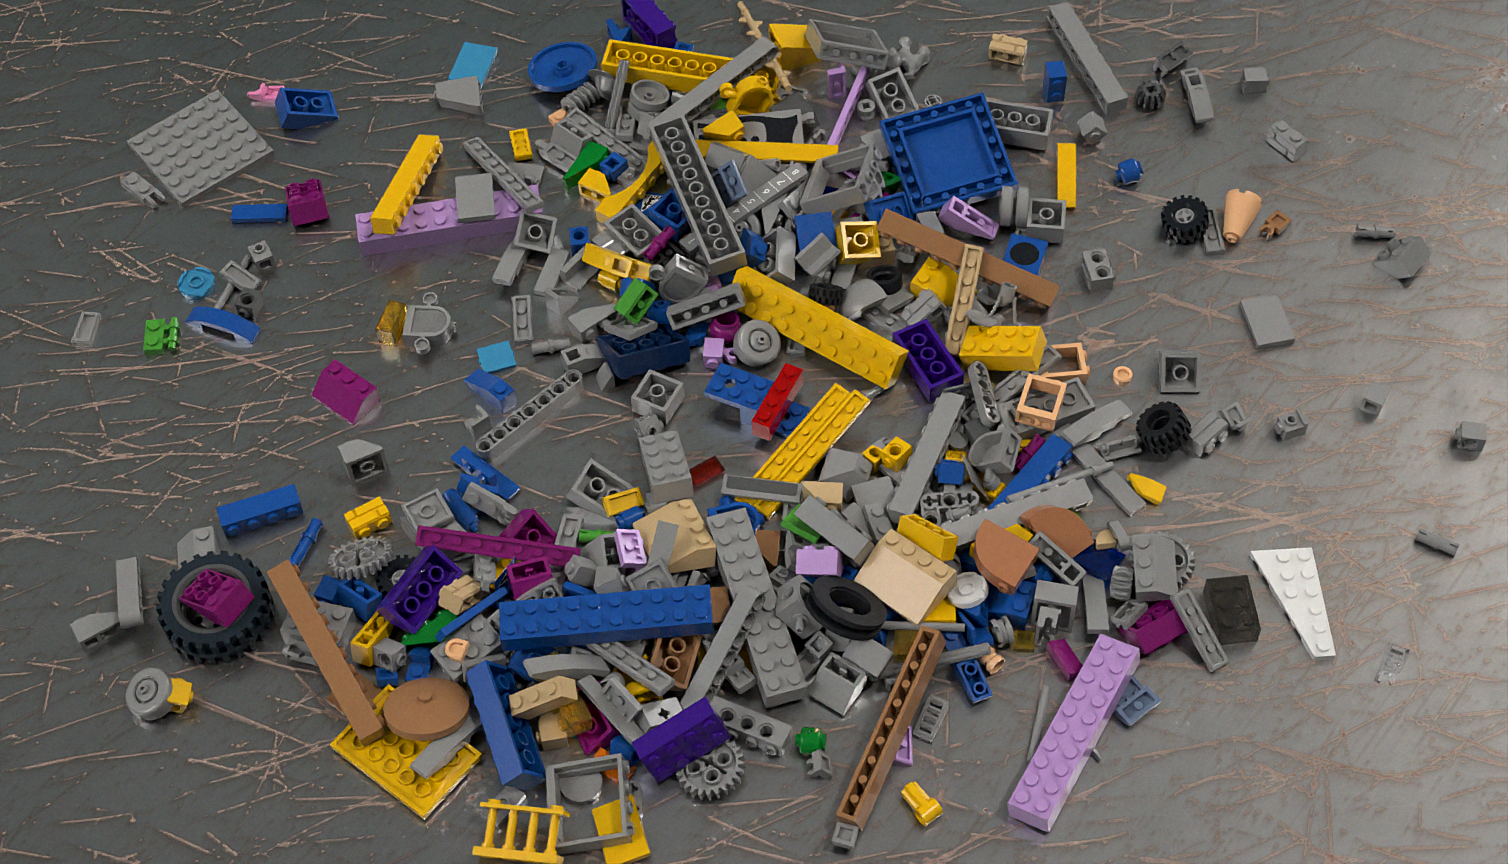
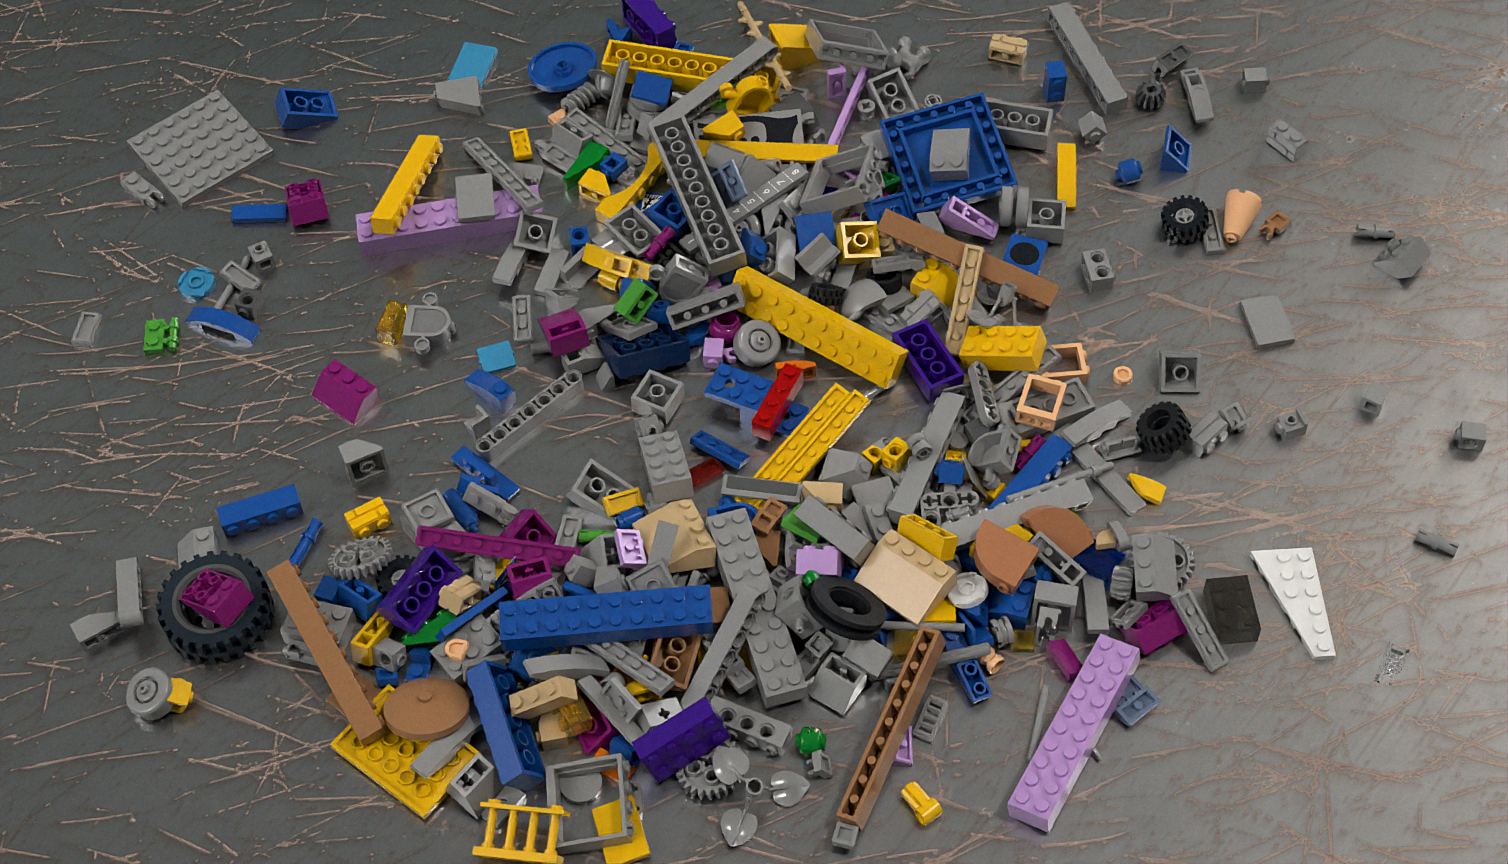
(265, 94): bright pink slope -> none
(475, 784): none -> light grey slope
(564, 332): none -> magenta slope
(651, 88): none -> blue slope
(719, 449): none -> blue tile
(731, 764): none -> light grey plant
(768, 516): none -> medium nougat slope
(808, 367): none -> orange slope
(810, 577): none -> green hinge
(898, 263): none -> light grey hinge
(920, 448): none -> light grey wheel
(950, 154): none -> light grey slope
(1175, 152): none -> blue slope

